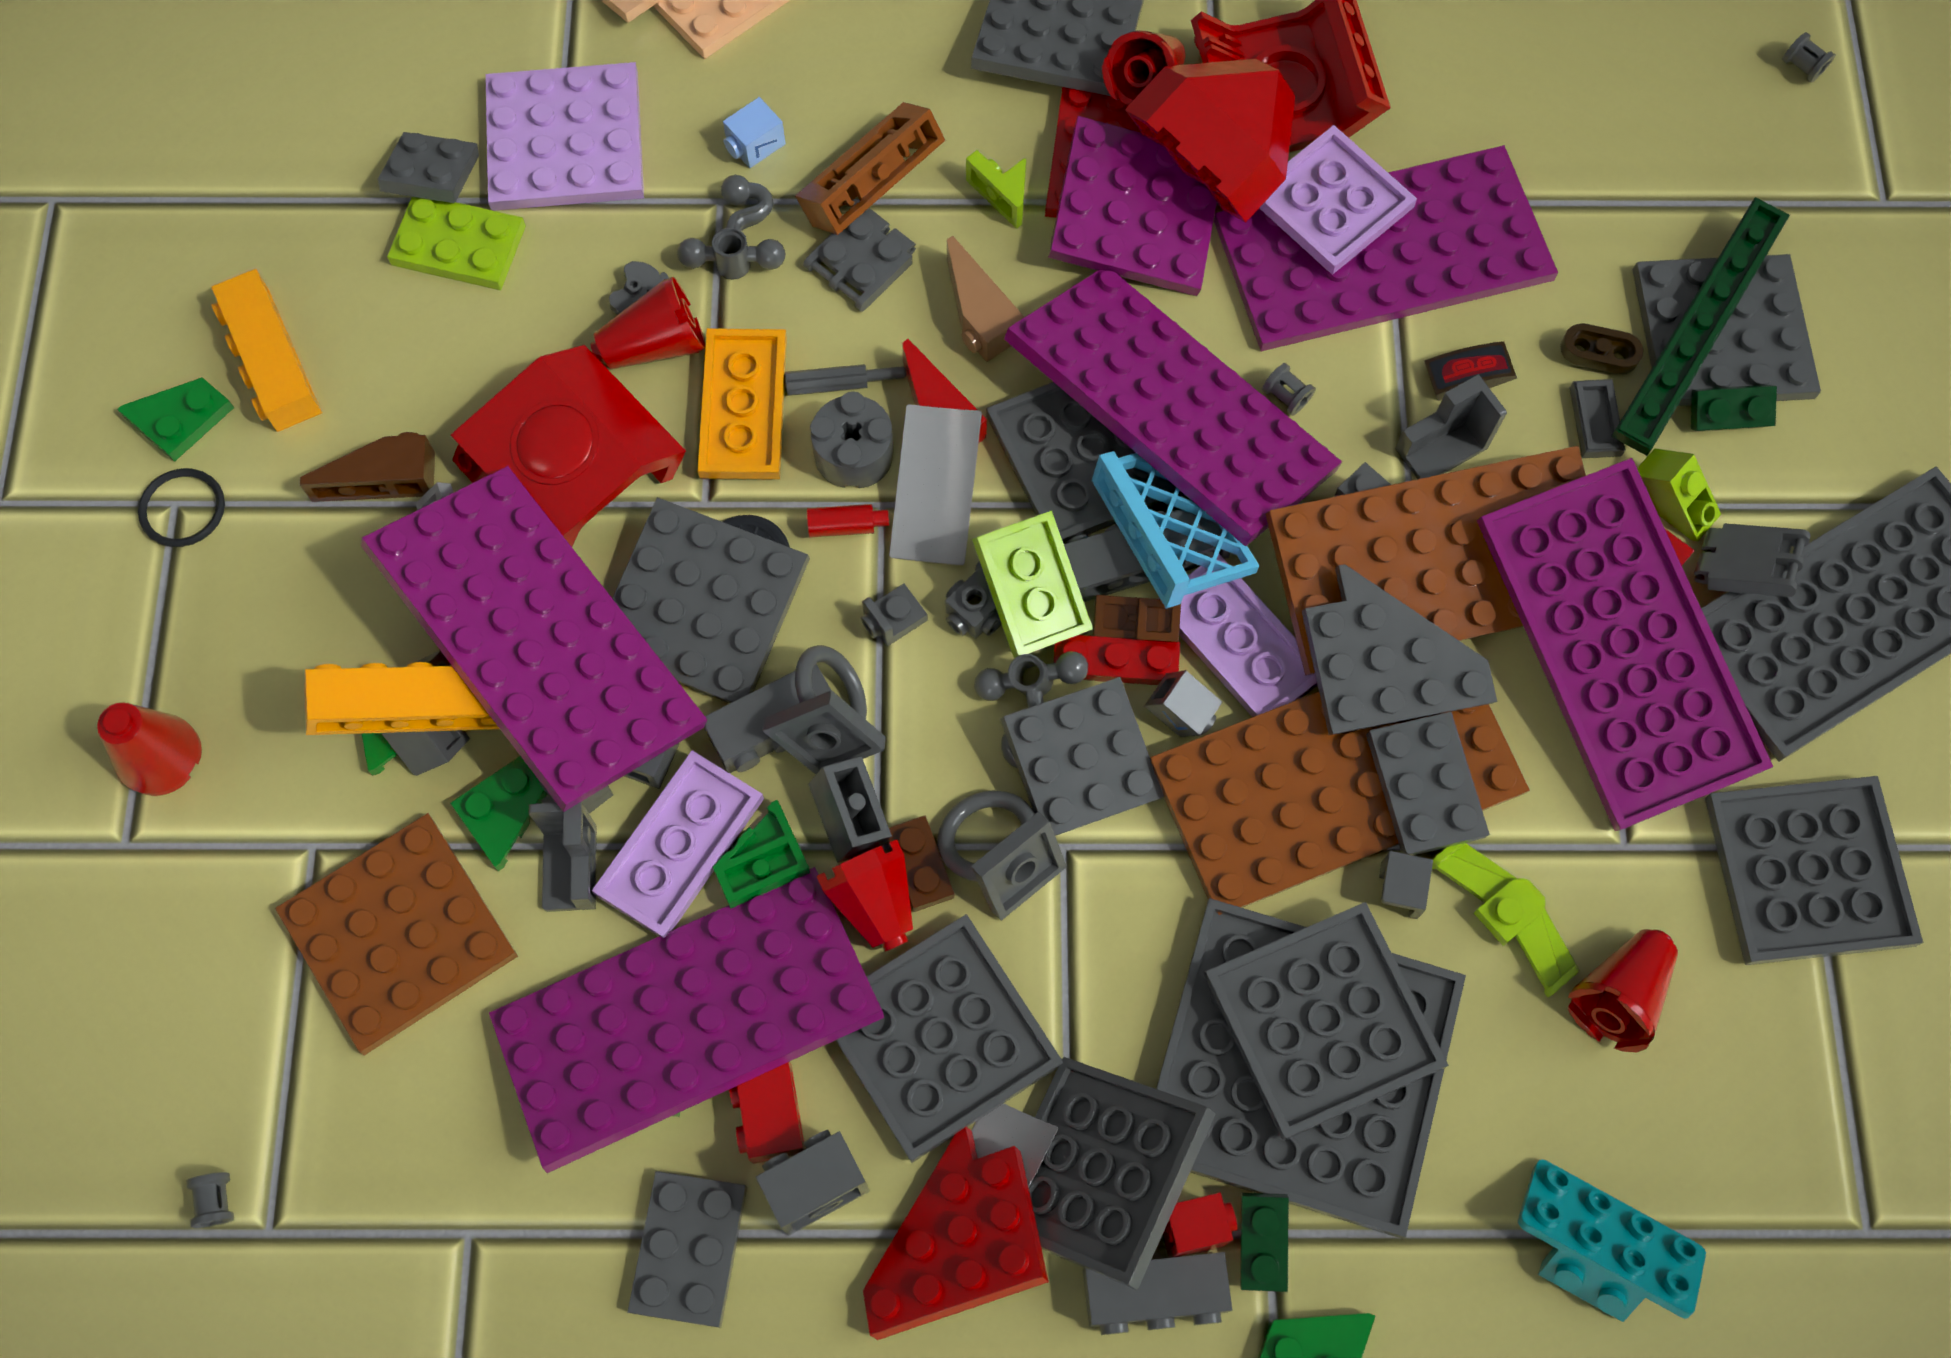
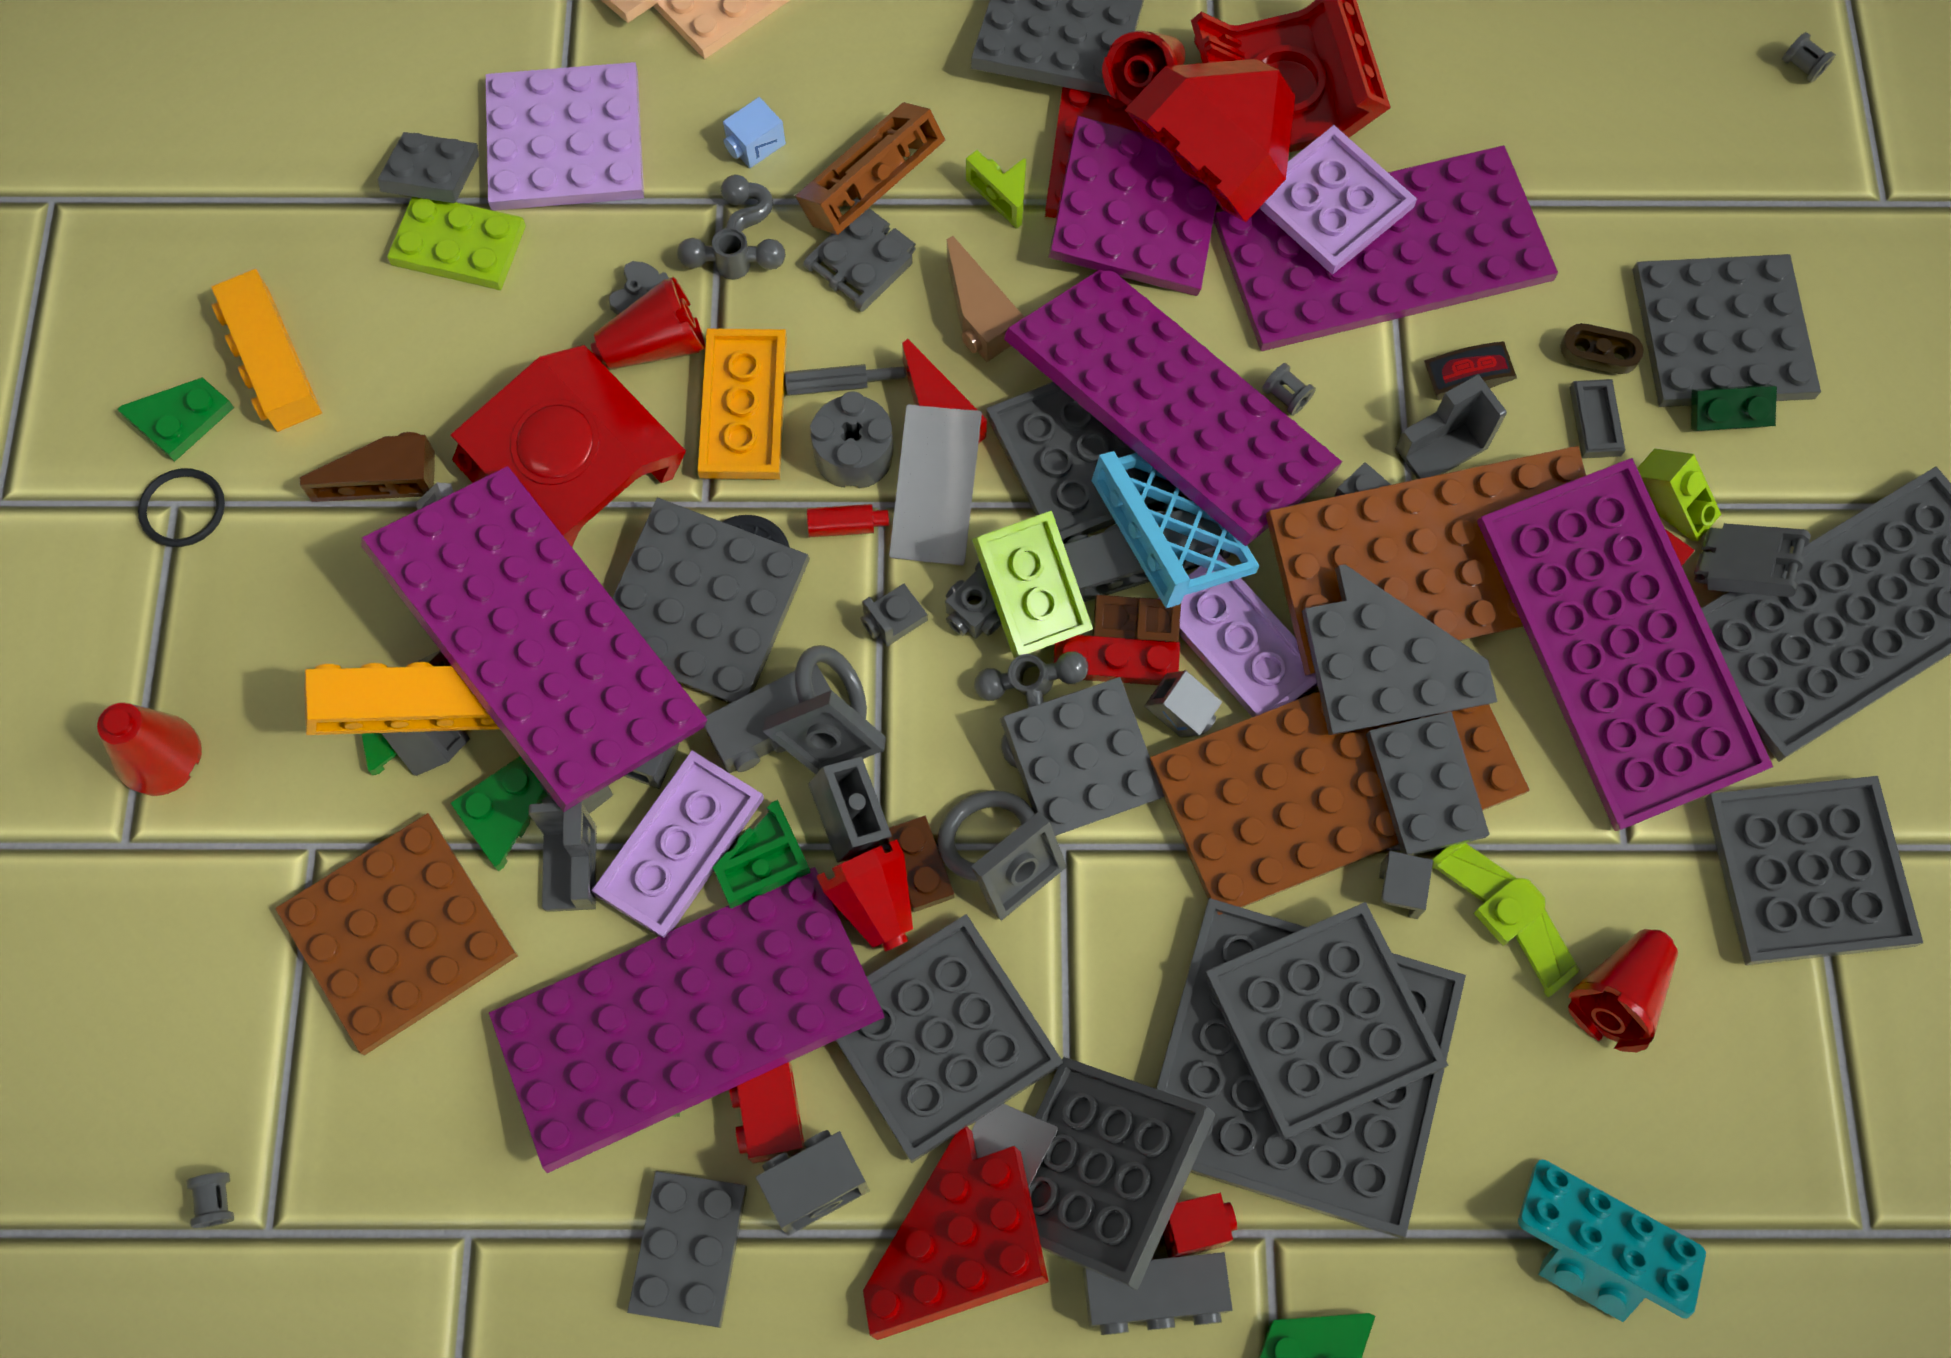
(1264, 1242): dark green plate -> none
(1700, 327): dark green tile -> none

